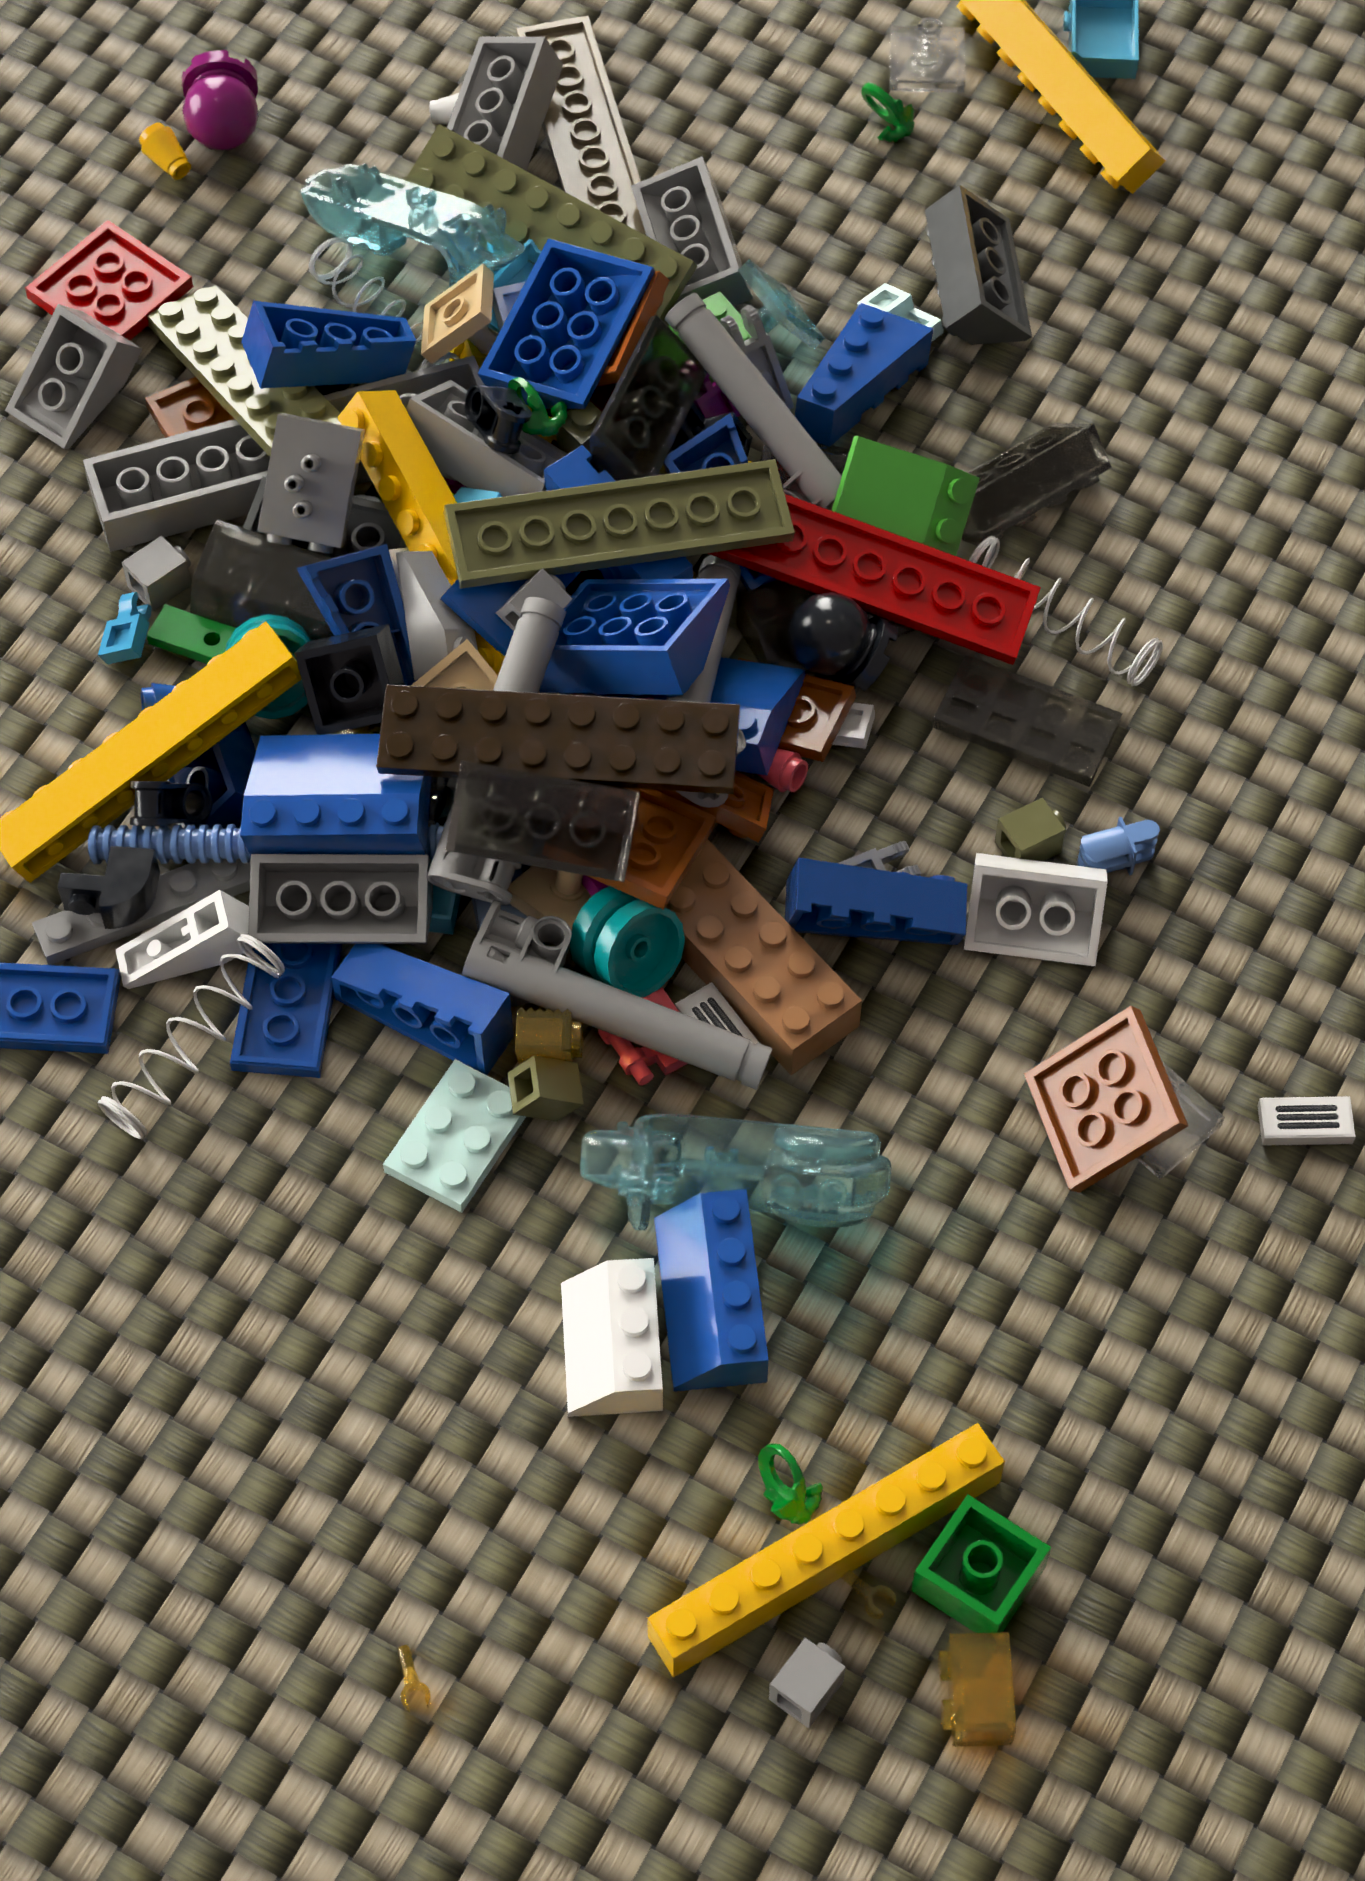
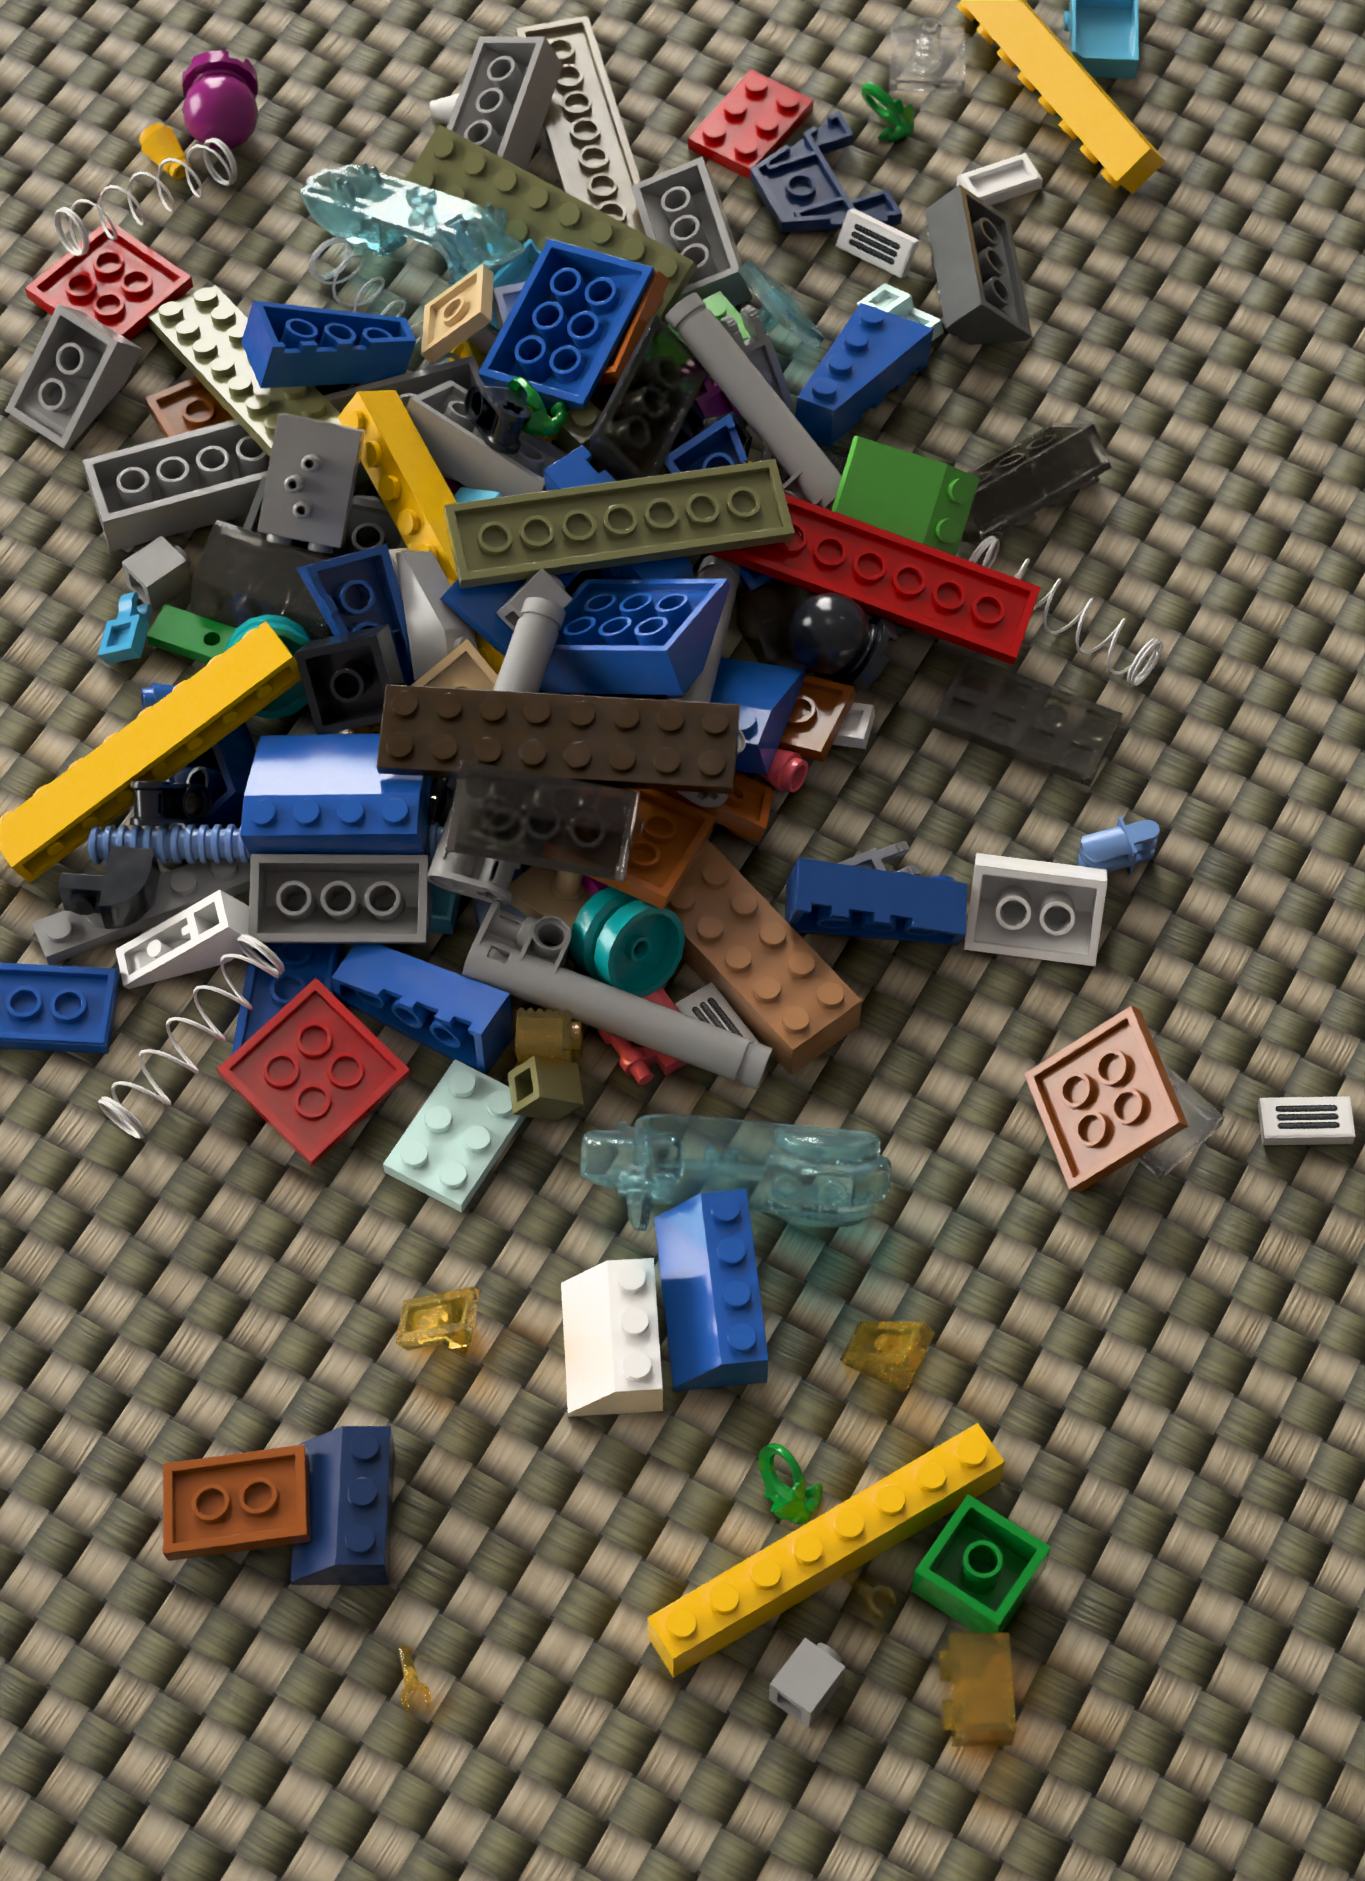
(73, 216): none -> white piece
(236, 1502): none -> dark orange plate
(313, 1072): none -> red plate
(348, 1508): none -> dark blue slope
(438, 1320): none -> clear yellow slope
(750, 123): none -> plate
(804, 190): none -> dark blue wing
(877, 243): none -> white tile
(888, 1351): none -> clear yellow slope
(1002, 180): none -> white tile
(1031, 832): olive brick -> none

